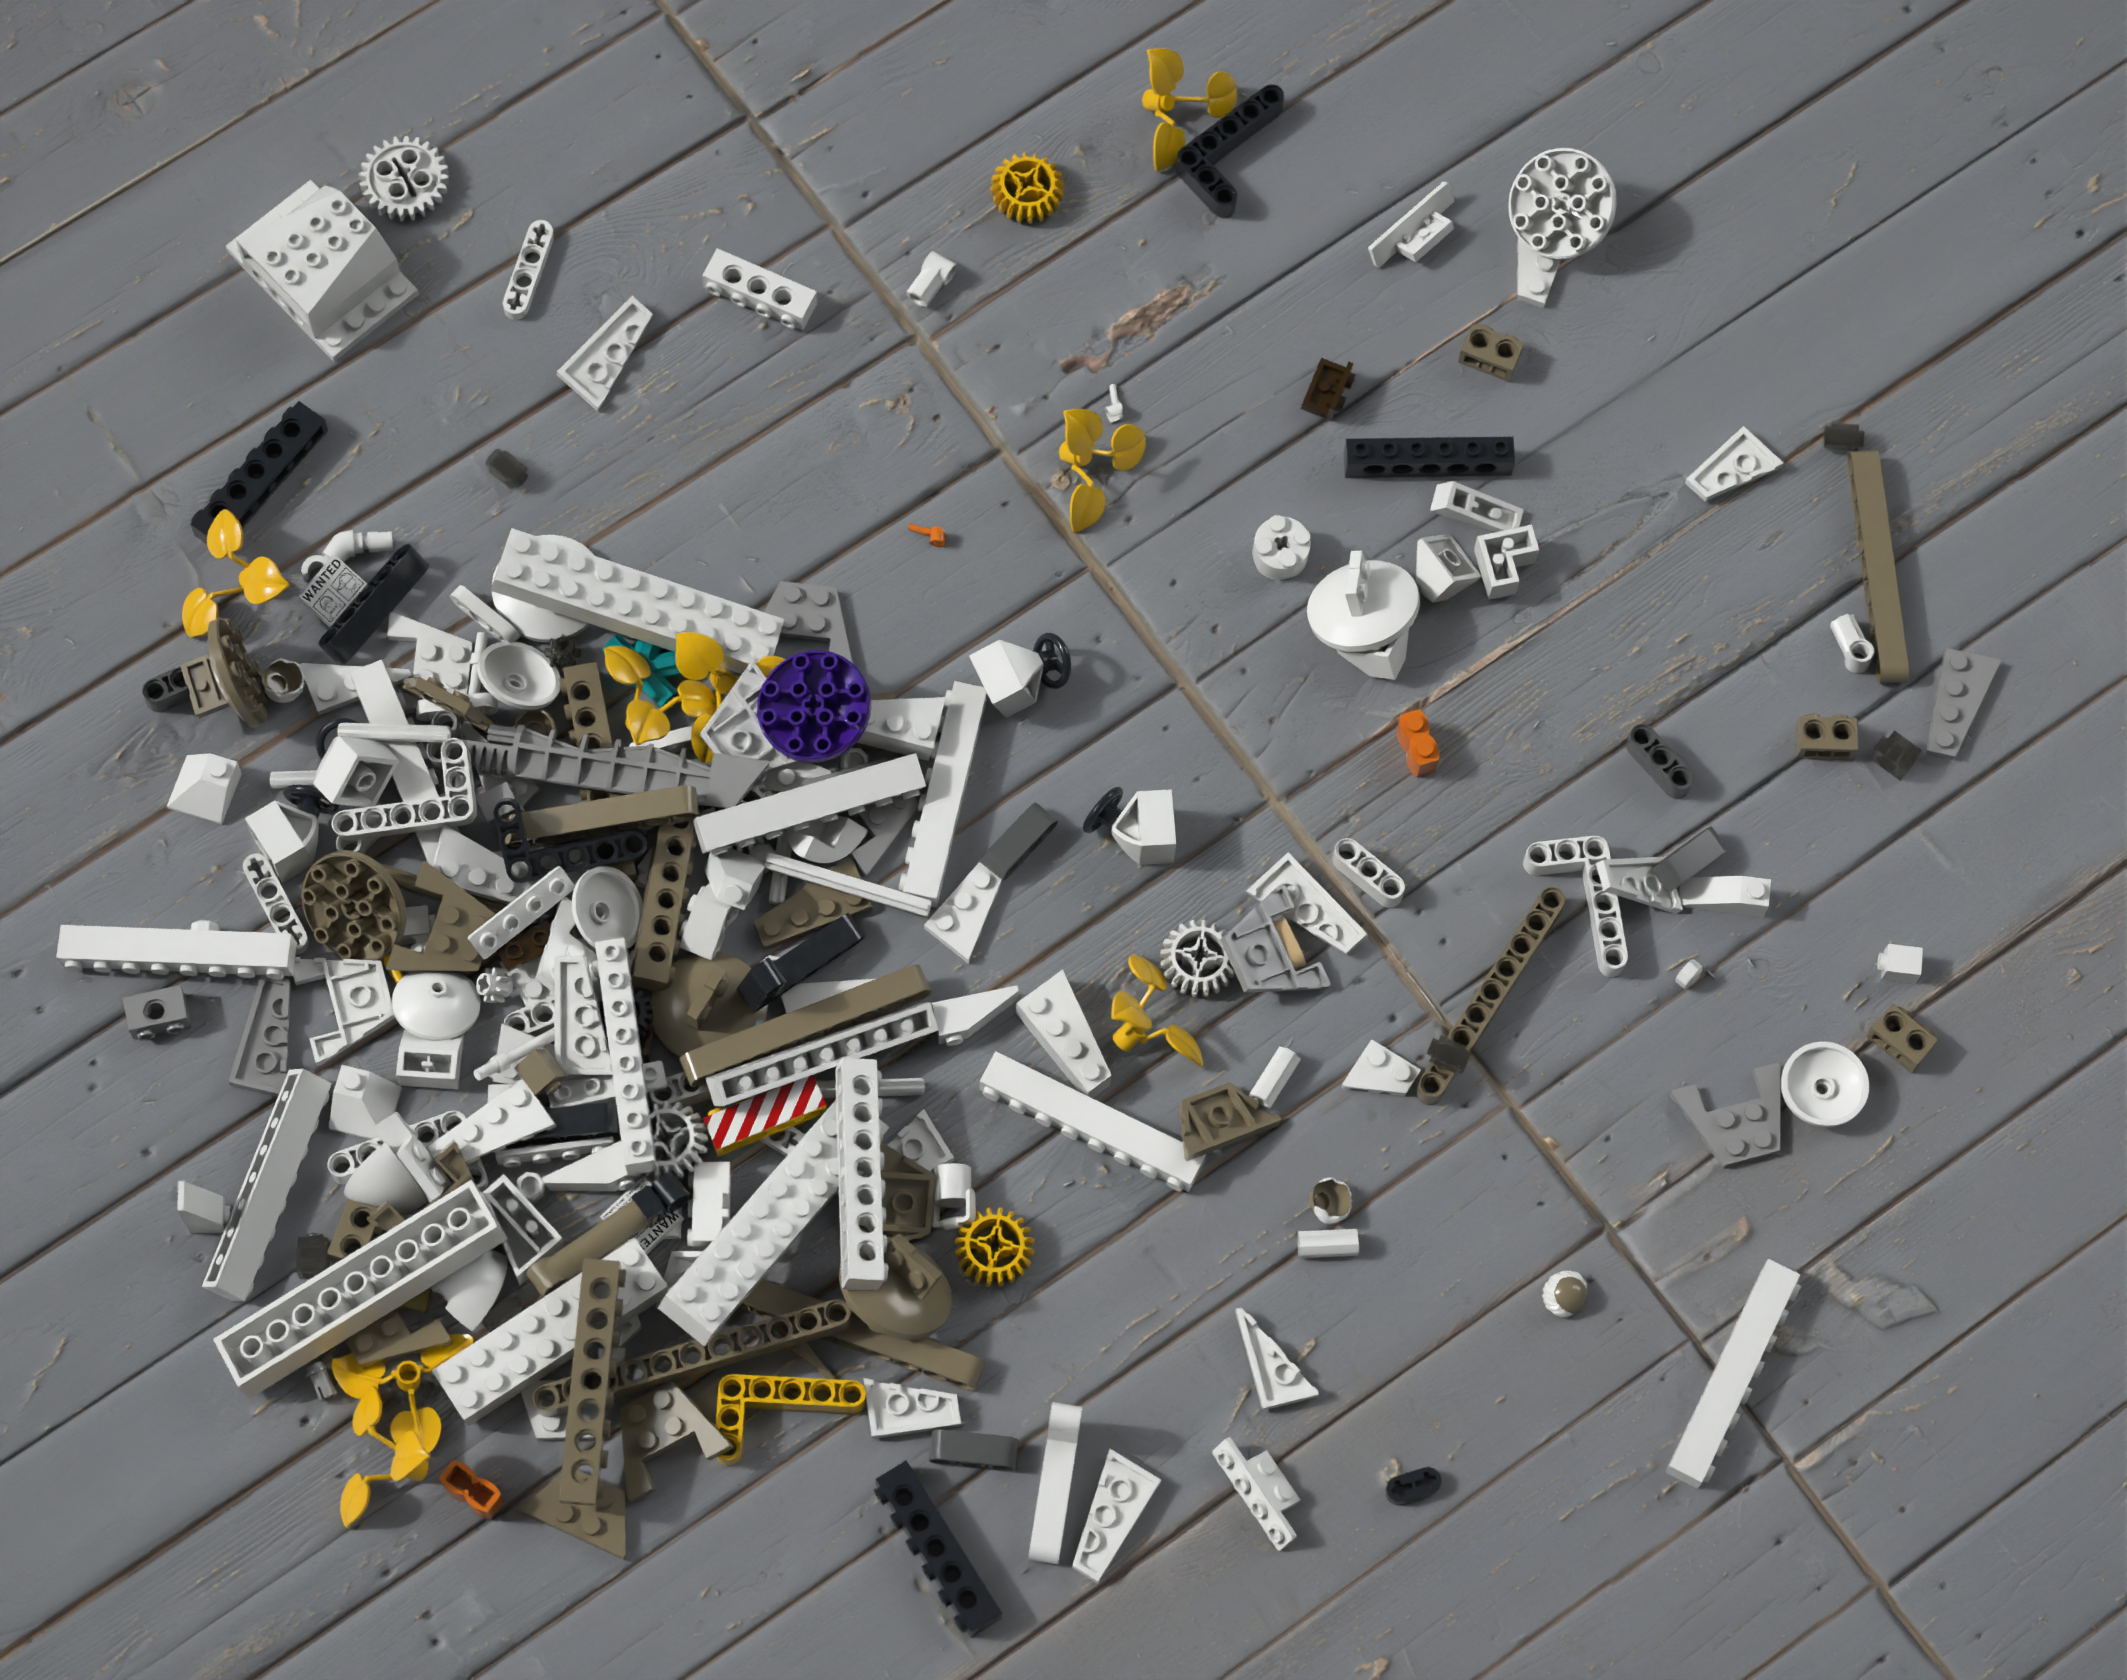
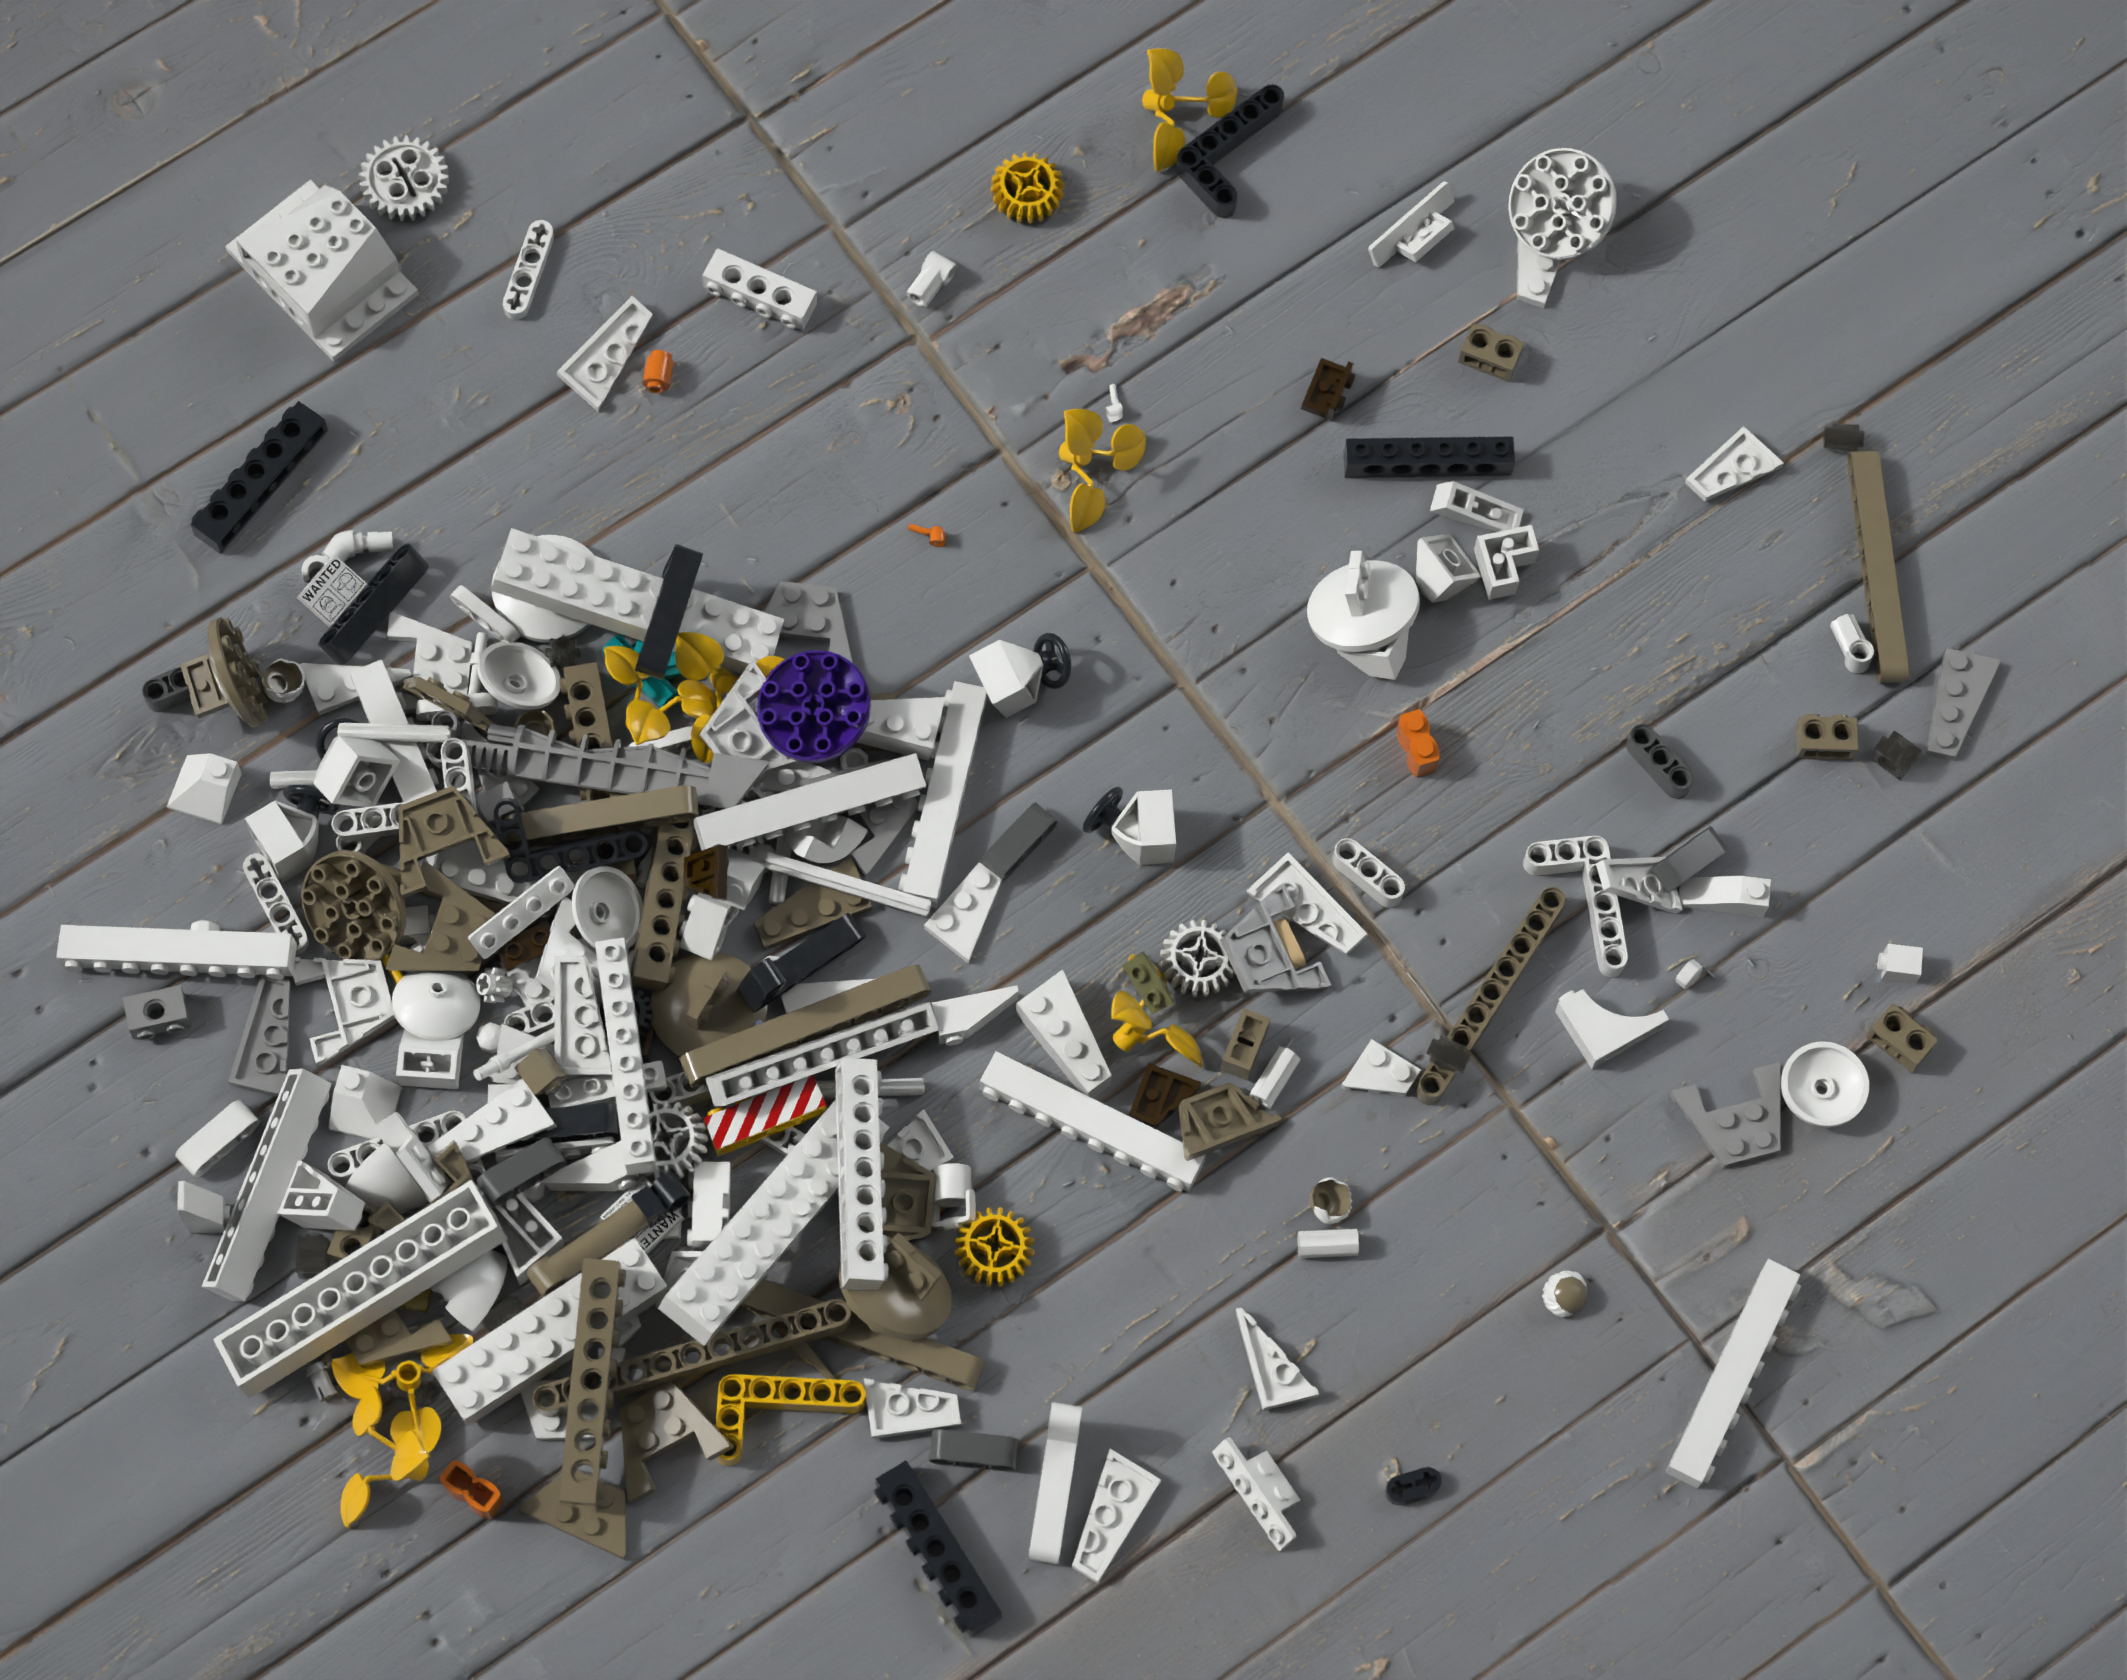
(217, 1138): none -> white beam
(259, 581): yellow plant -> none
(319, 1201): none -> white wedge
(436, 825): none -> dark tan wing
(488, 1037): none -> white tile
(507, 468): clear smoke brick -> none
(521, 1171): none -> dark grey beam
(658, 371): none -> orange brick
(669, 610): none -> black beam
(708, 871): none -> dark brown wing
(1148, 983): none -> olive hinge
(1161, 1095): none -> dark brown wing
(1245, 1044): none -> dark tan brick
(1279, 533): white brick -> none
(1603, 1033): none -> white arch

